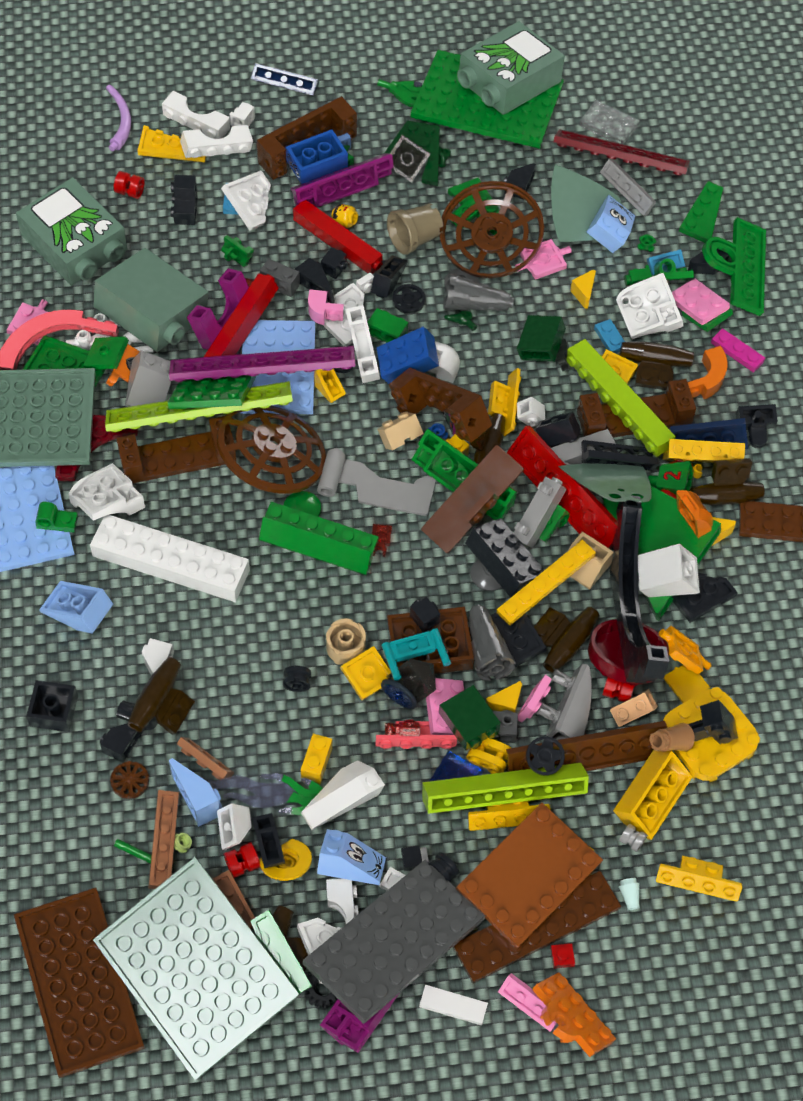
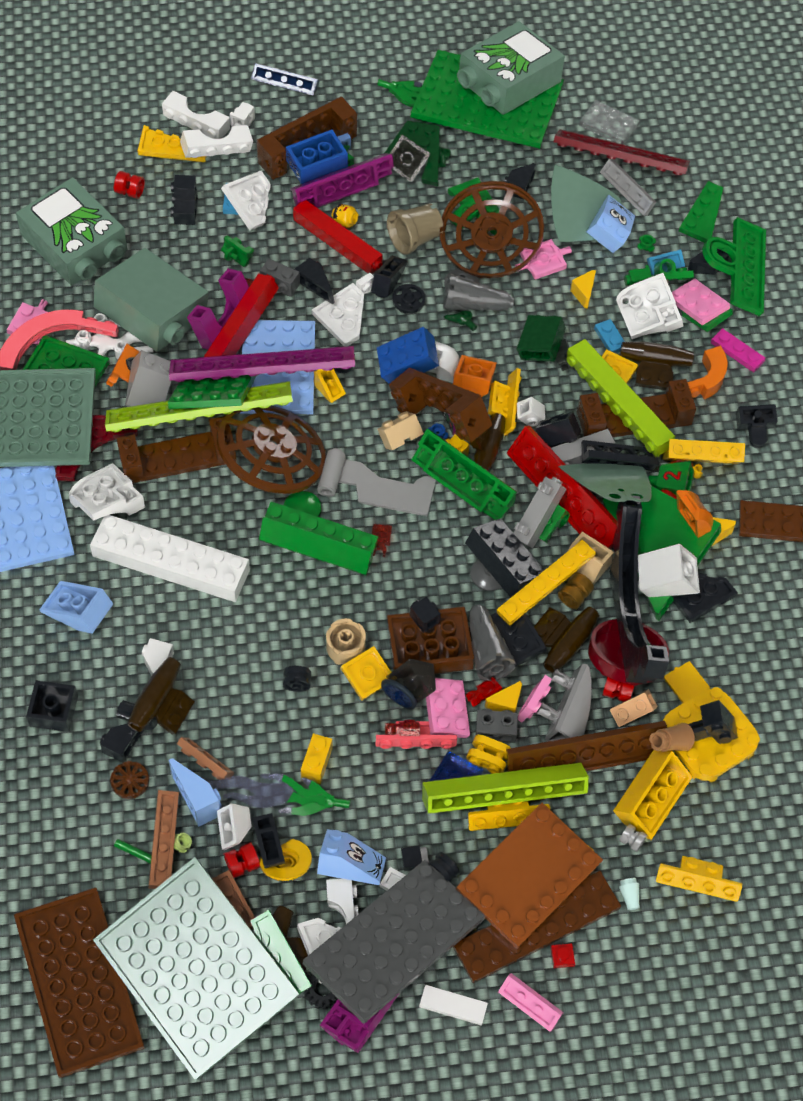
(51, 518): green plate -> none
(106, 352): green plate -> none
(125, 125): lavender animal -> none
(321, 310): bright pink brick -> none
(334, 262): black brick -> none
(345, 791): white wedge -> none
(362, 344): white arch -> none
(386, 326): green brick -> none
(413, 647): teal plate -> none
(470, 718): dark green brick -> none
(472, 499): reddish brown bracket -> none
(474, 374): none -> orange slope
(483, 691): none -> red plate
(545, 755): black wheel -> none
(572, 1015): orange plate -> none
(575, 590): none -> pearl gold wheel
(684, 650): light orange plate -> none
(717, 431): dark blue wing -> none
(730, 484): dark brown plate -> none

